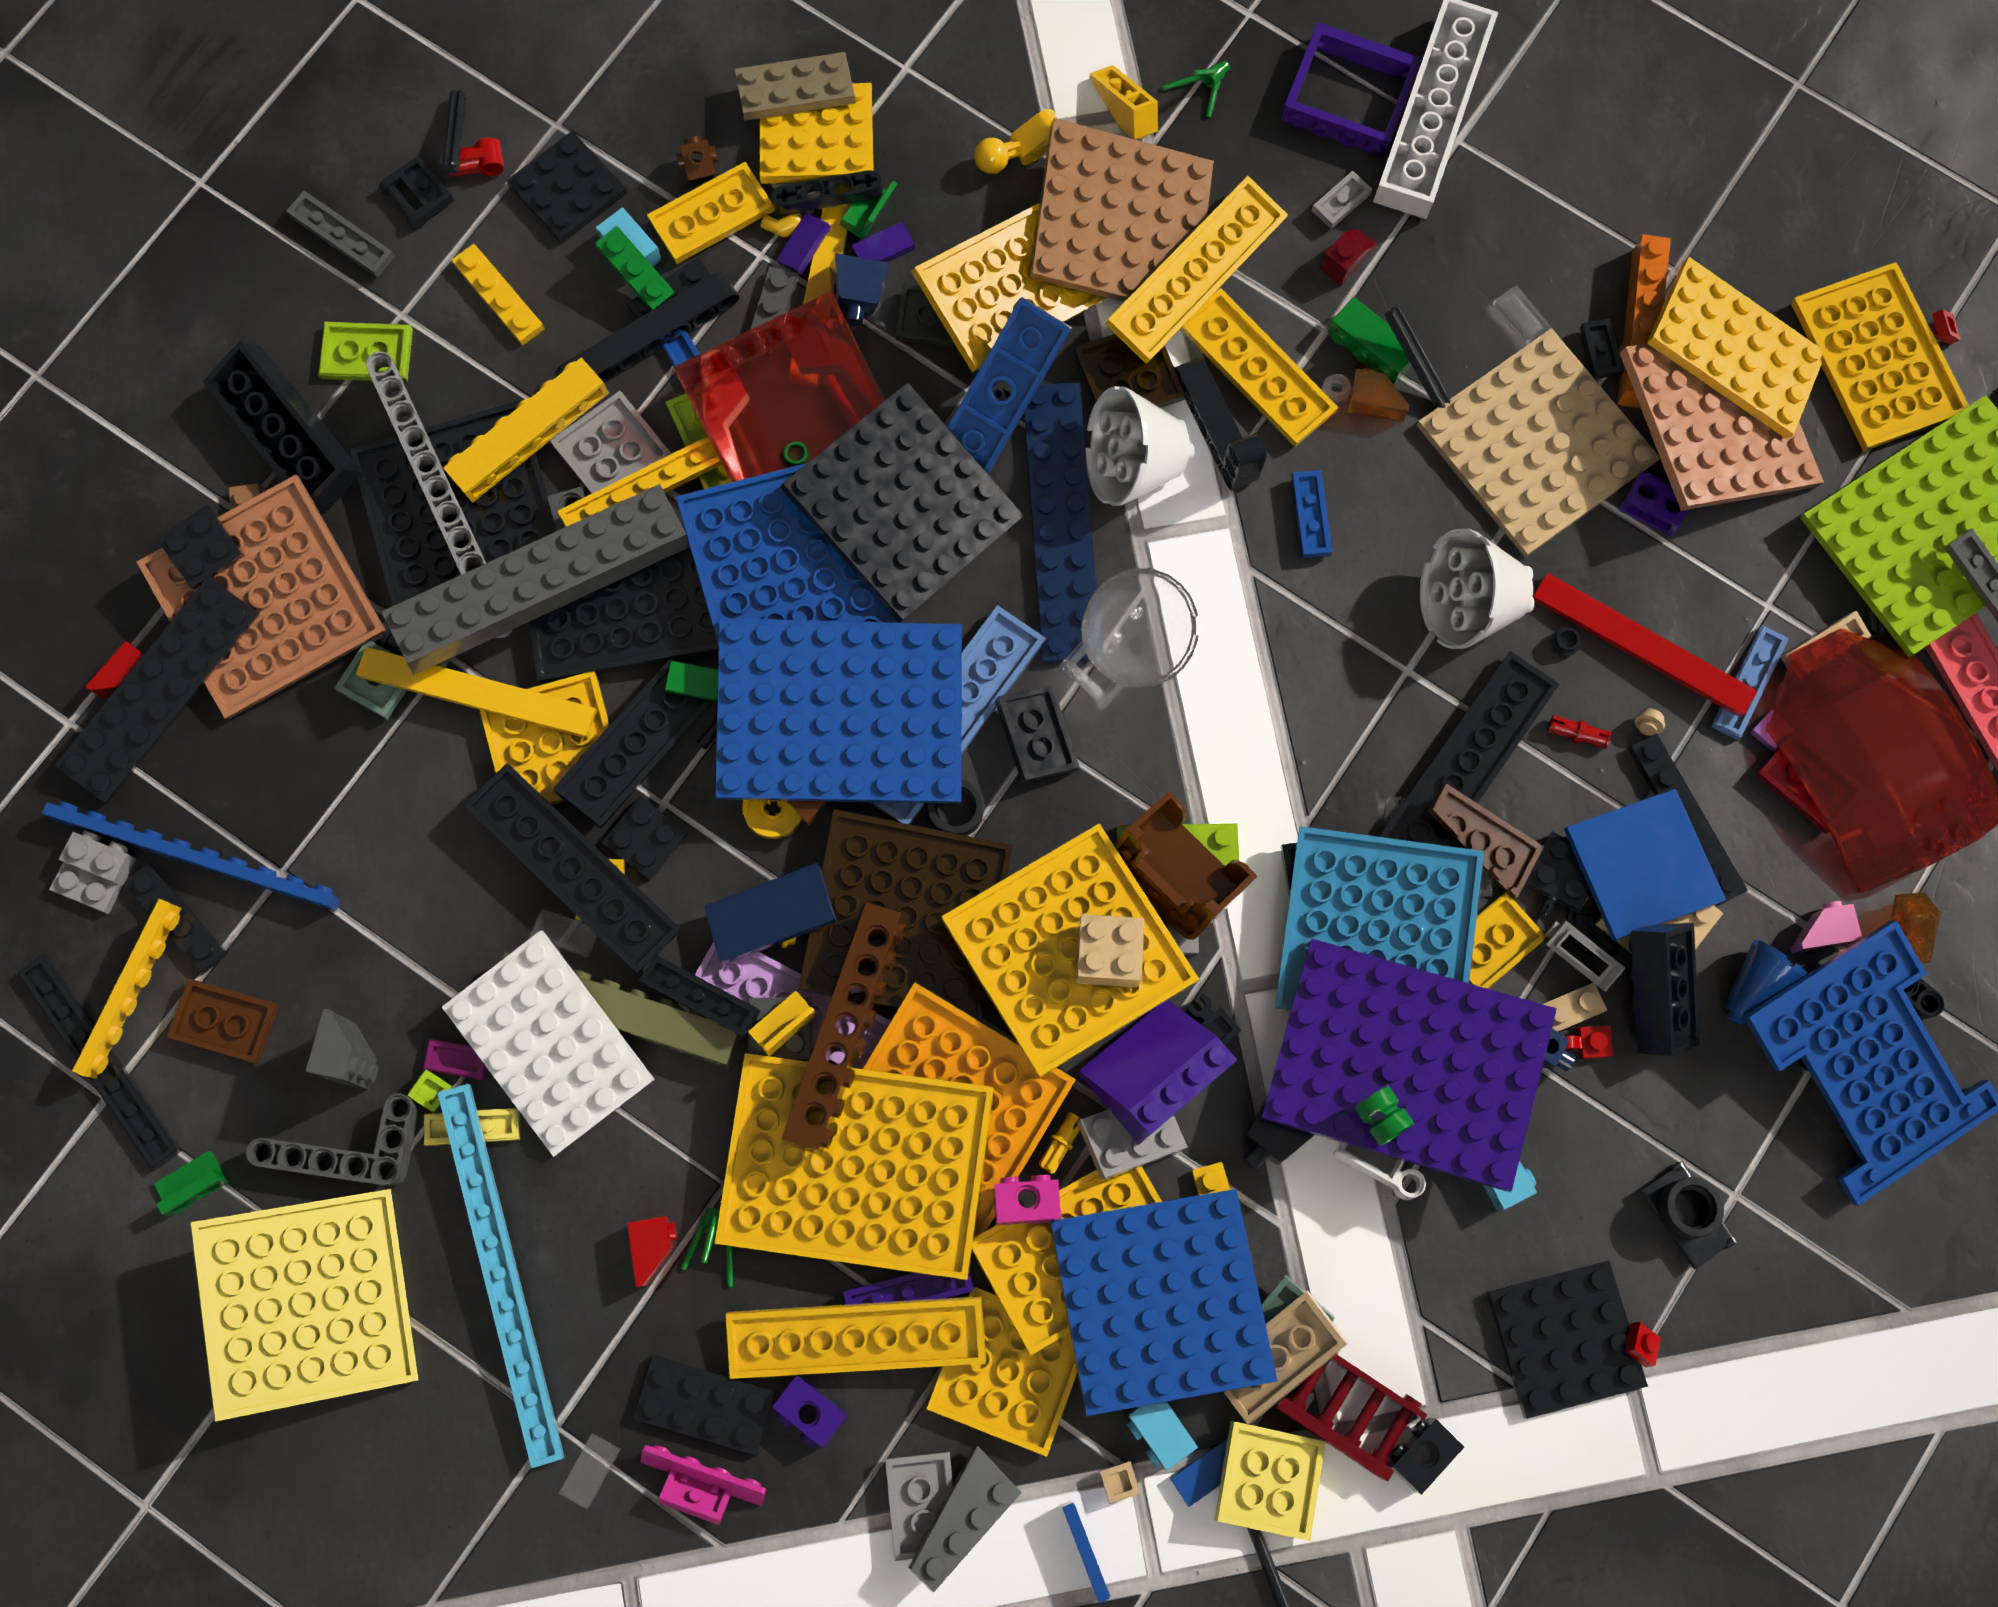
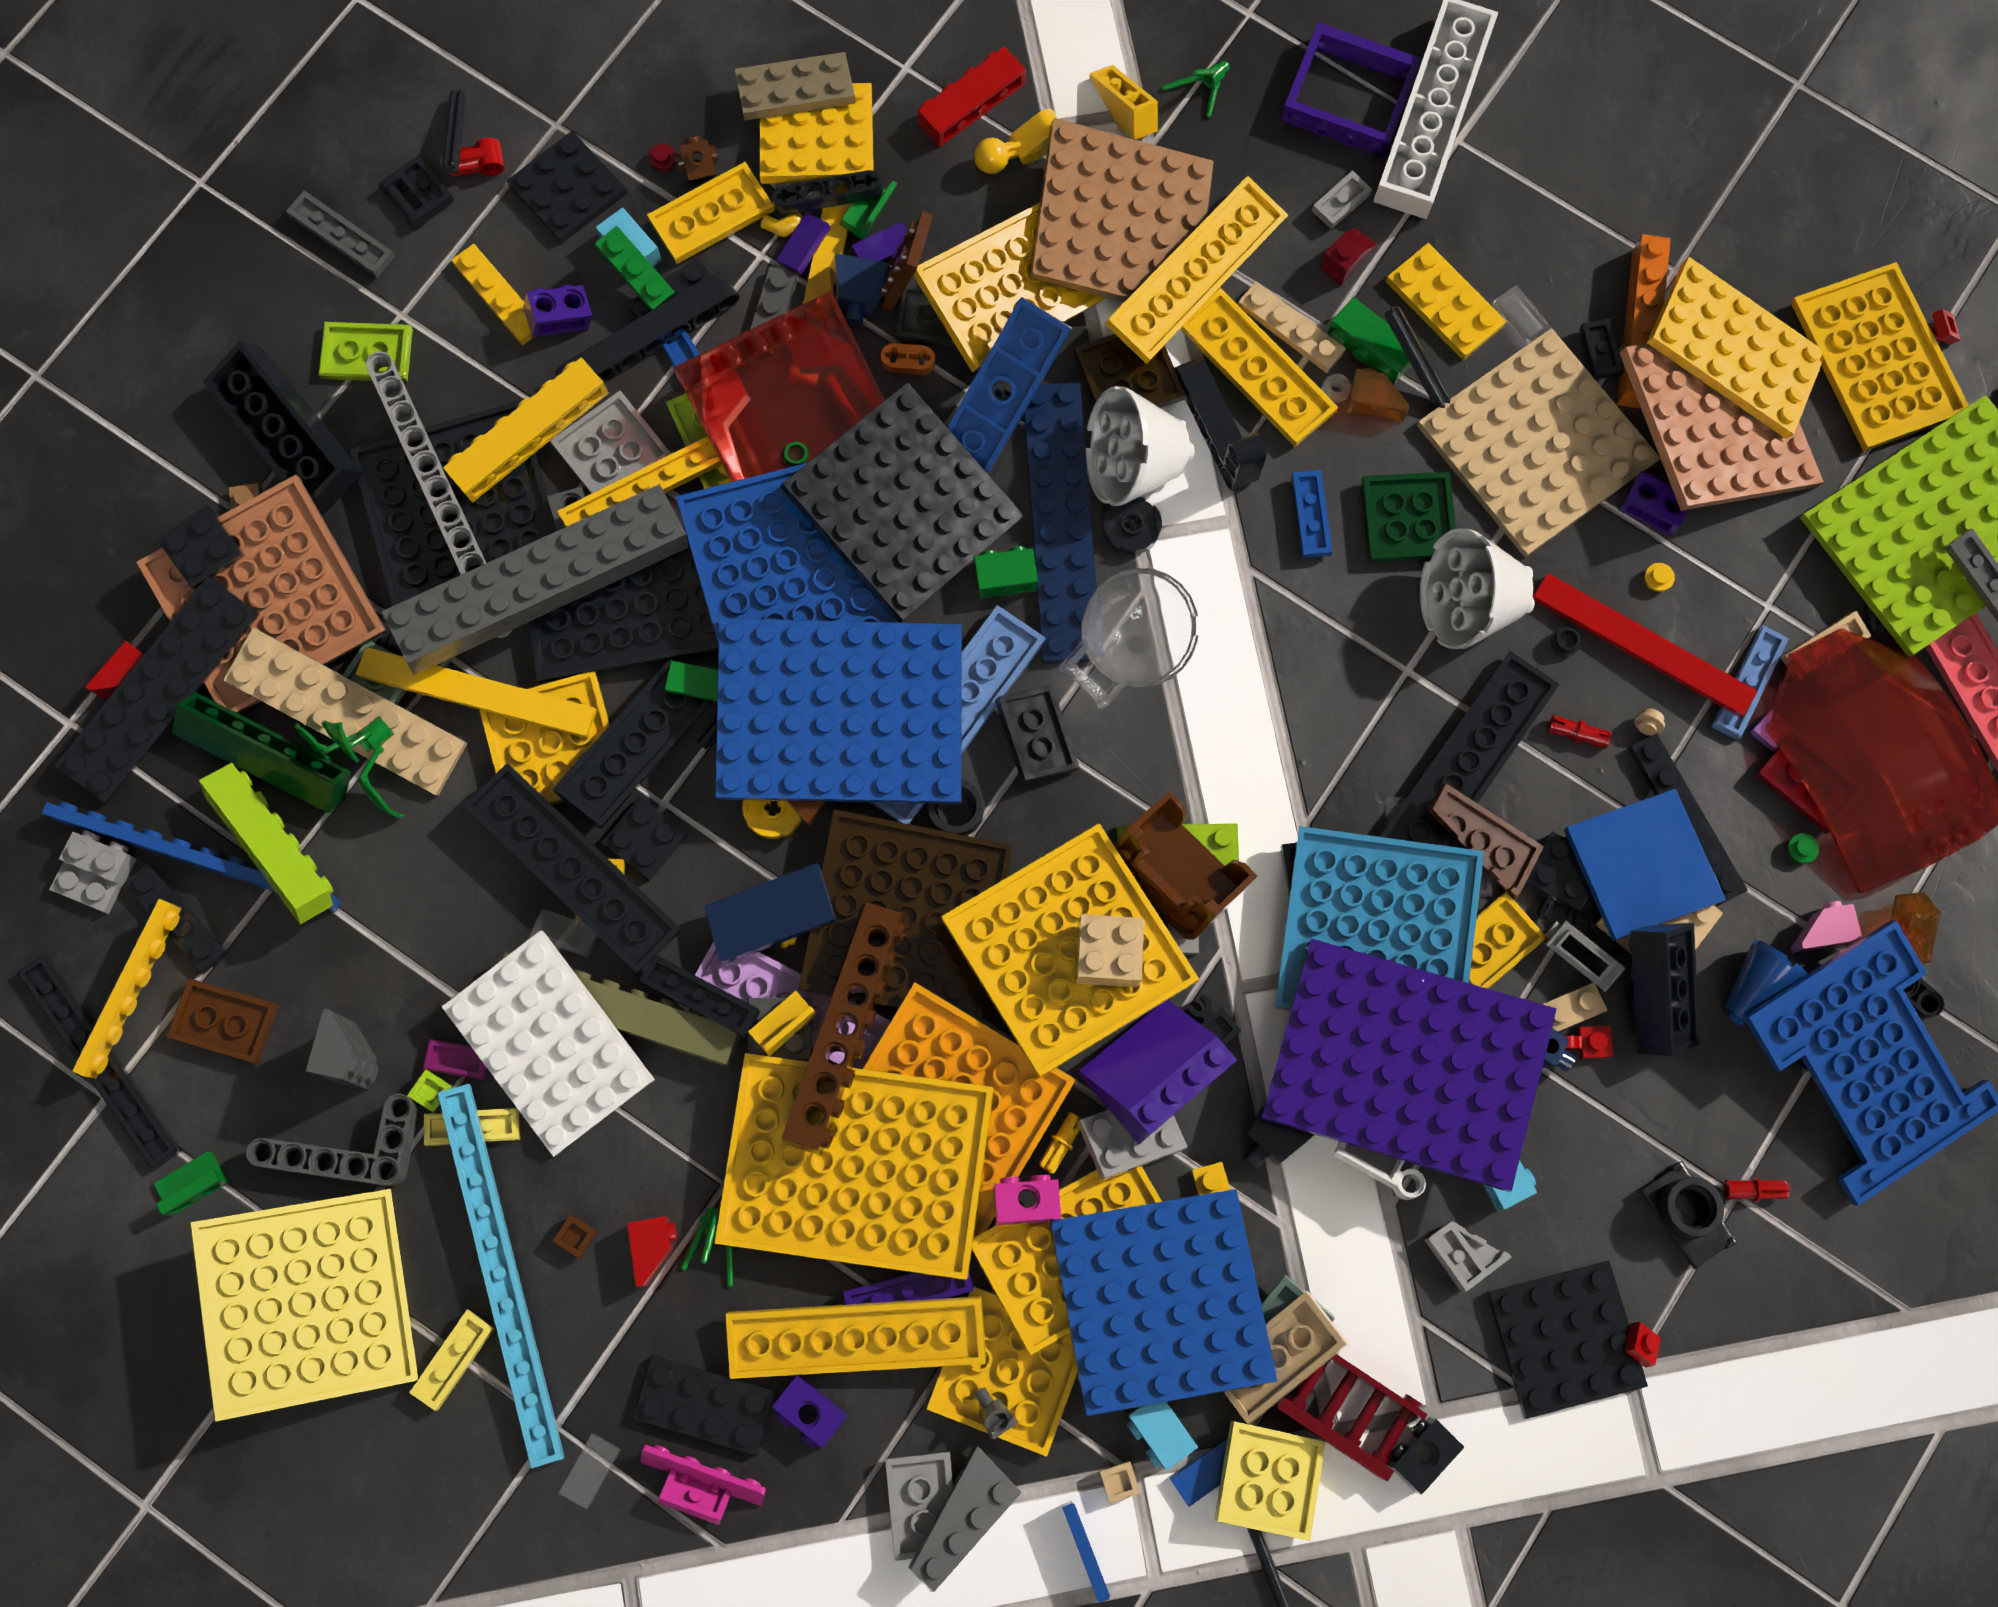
(261, 752): none -> dark green brick
(267, 843): none -> lime brick
(317, 693): none -> tan plate
(369, 737): none -> green plant
(452, 1360): none -> light yellow plate
(558, 317): none -> dark purple brick
(575, 1236): none -> reddish brown plate
(662, 157): none -> dark red plate
(905, 260): none -> reddish brown plate
(908, 359): none -> orange beam
(971, 96): none -> red brick
(994, 1414): none -> dark grey piece
(1005, 572): none -> green brick
(1129, 541): none -> black plate
(1291, 327): none -> tan plate
(1395, 1120): green wheel -> none
(1406, 514): none -> dark green plate
(1445, 301): none -> yellow plate
(1464, 1255): none -> light grey wing
(1659, 577): none -> yellow plate
(1756, 1189): none -> red axle
(1803, 848): none -> green plate

